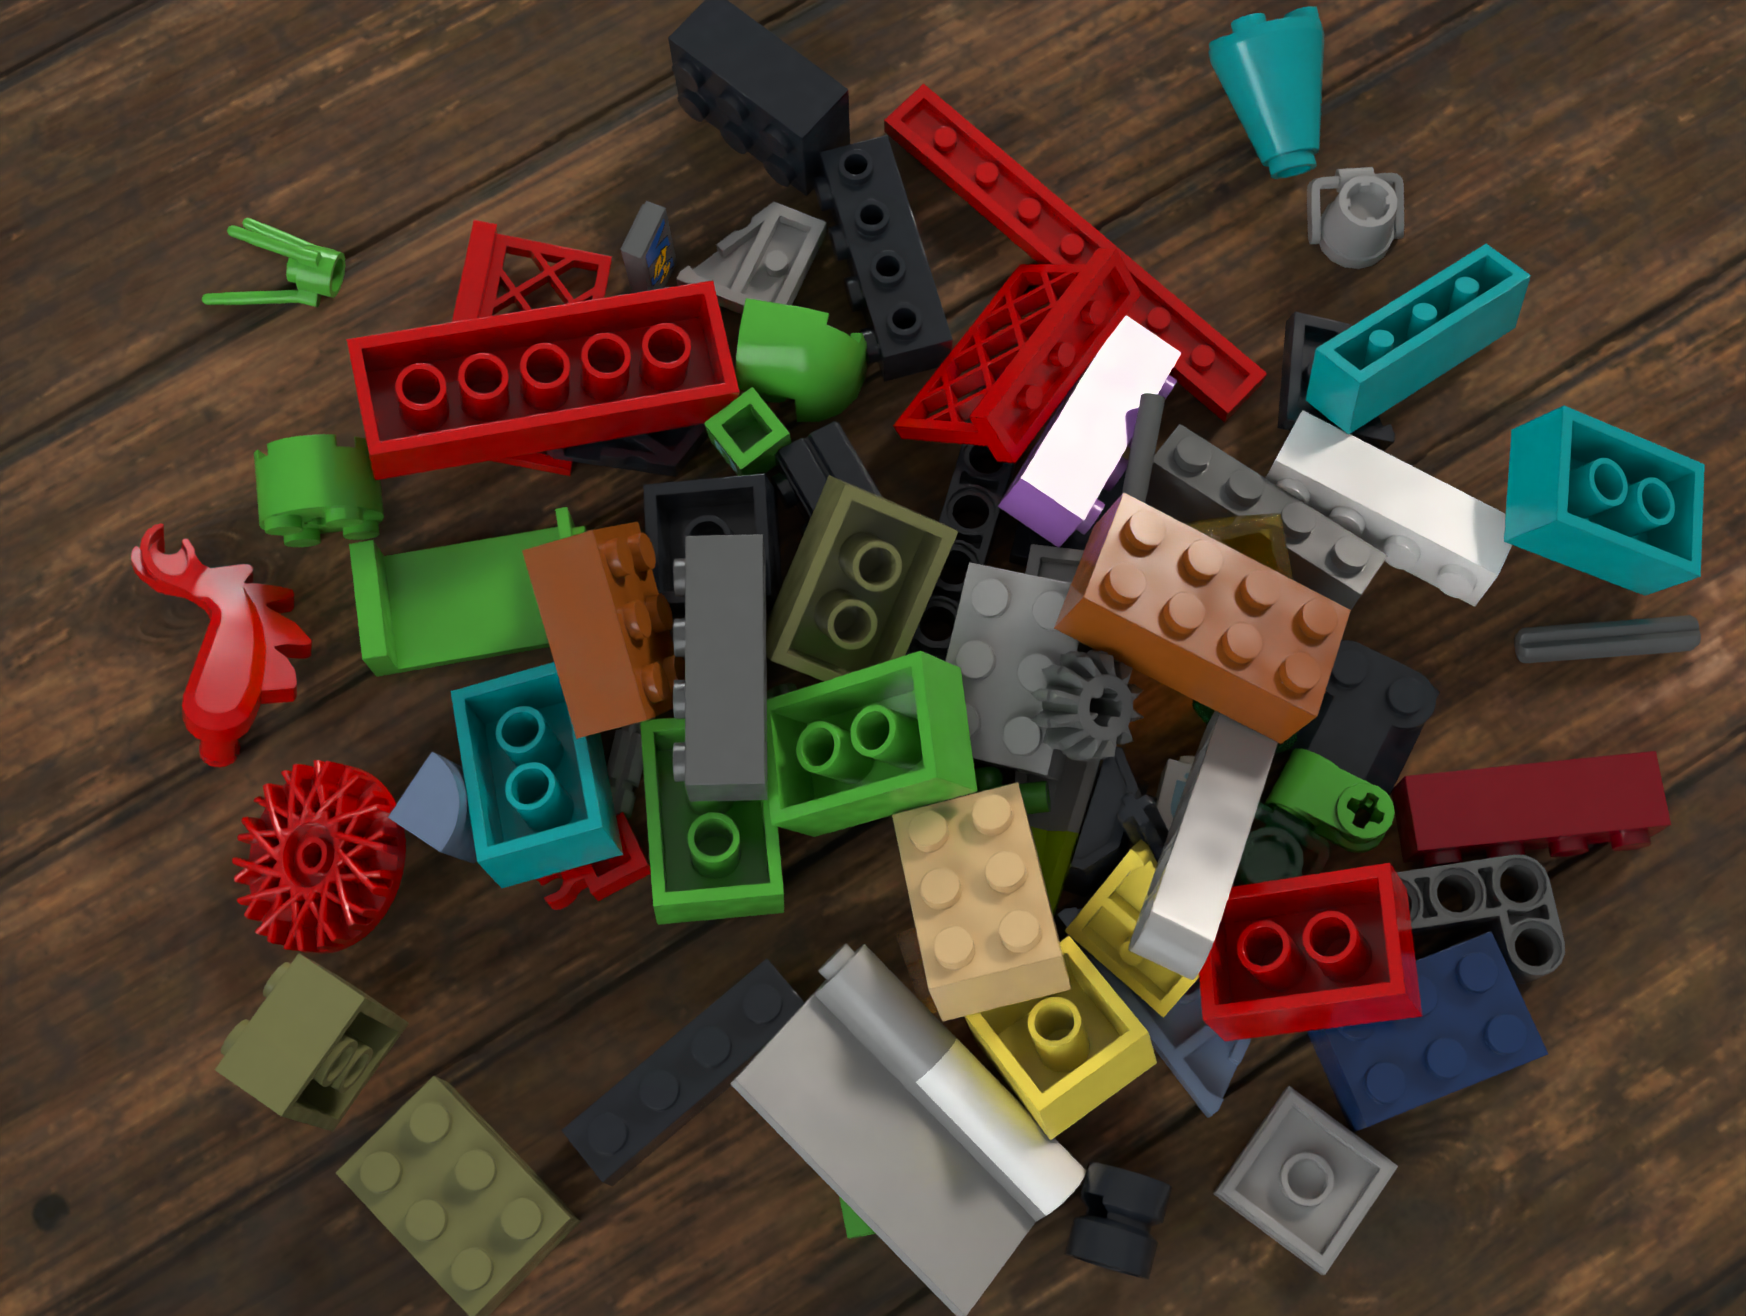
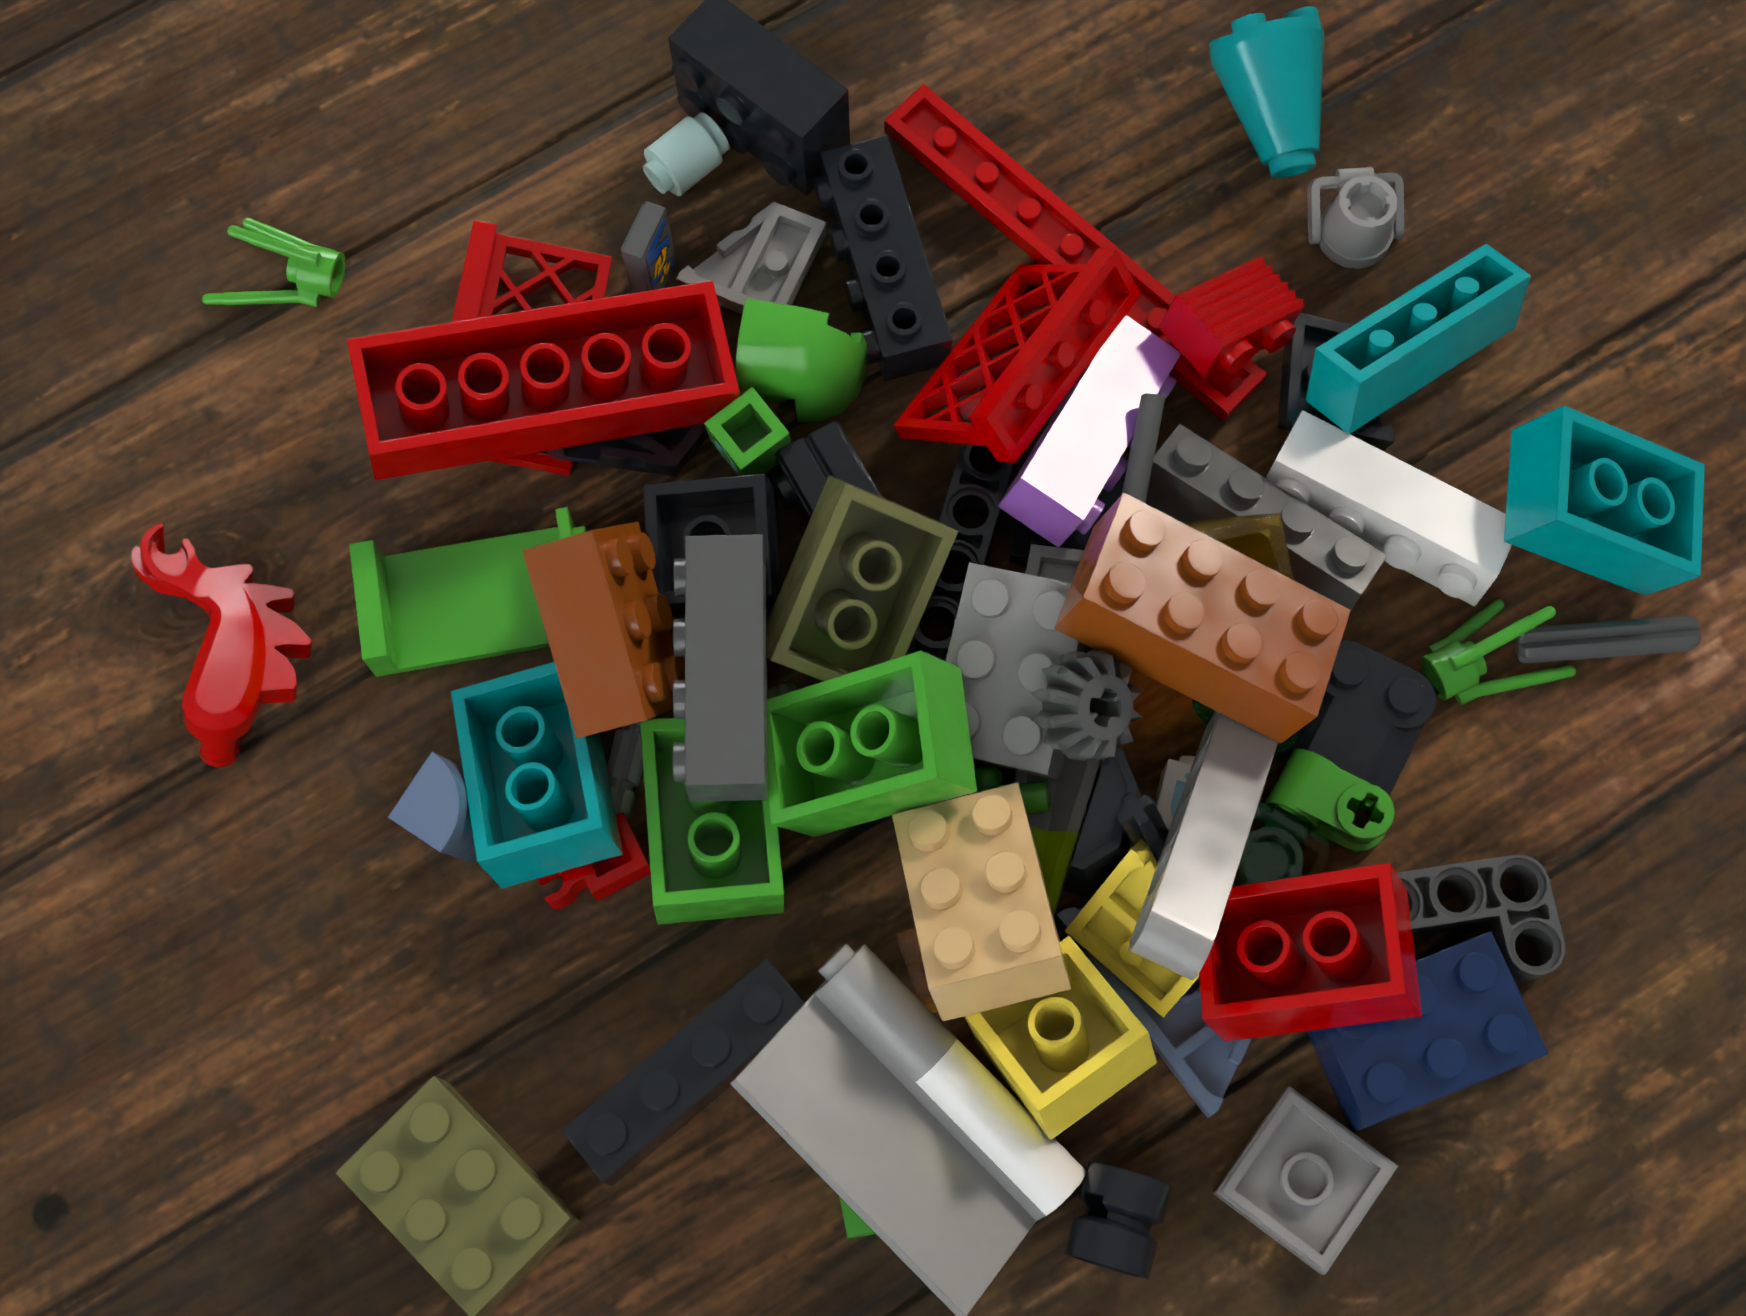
(310, 1044): olive brick -> none
(317, 489): bright green brick -> none
(321, 858): red wheel -> none
(685, 154): none -> light aqua brick
(1232, 318): none -> red brick
(1457, 667): none -> bright green plant
(1531, 808): dark red brick -> none

